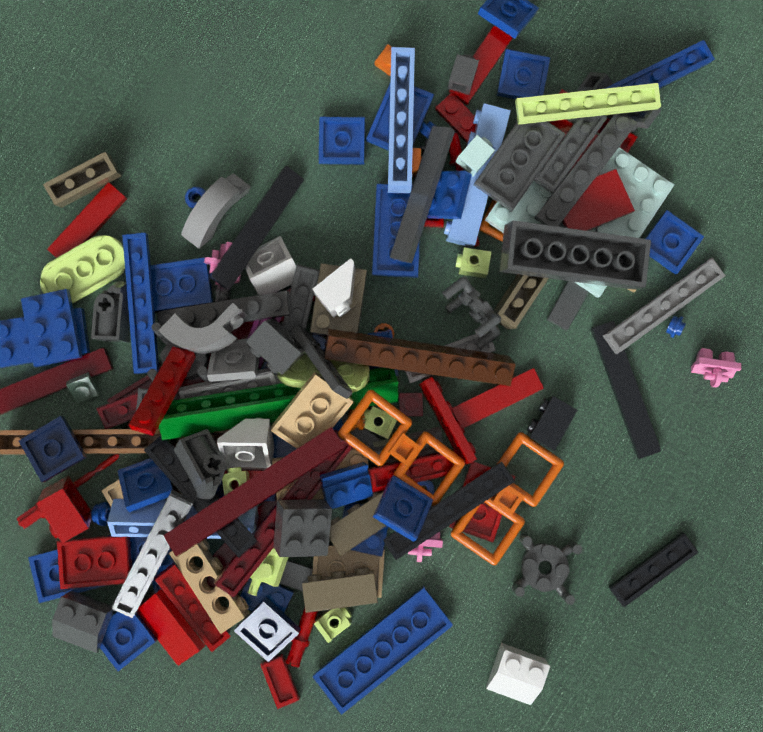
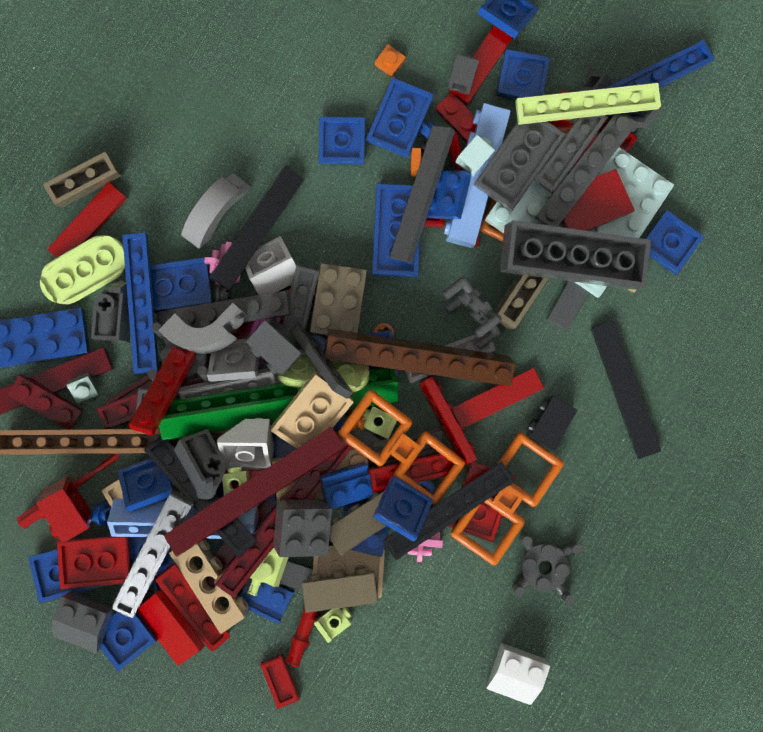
(45, 402): none -> dark red plate
(51, 328): blue plate -> none
(52, 449): dark blue plate -> none
(191, 193): blue plate -> none
(267, 629): plate -> none
(337, 289): white slope -> none
(382, 650): blue plate -> none
(401, 120): light blue brick -> none
(411, 404): dark red plate -> none
(473, 262): yellowish green brick -> none
(653, 569): black tile -> none
(663, 306): light grey tile -> none
(676, 326): blue plate -> none
(713, 369): bright pink hips -> none

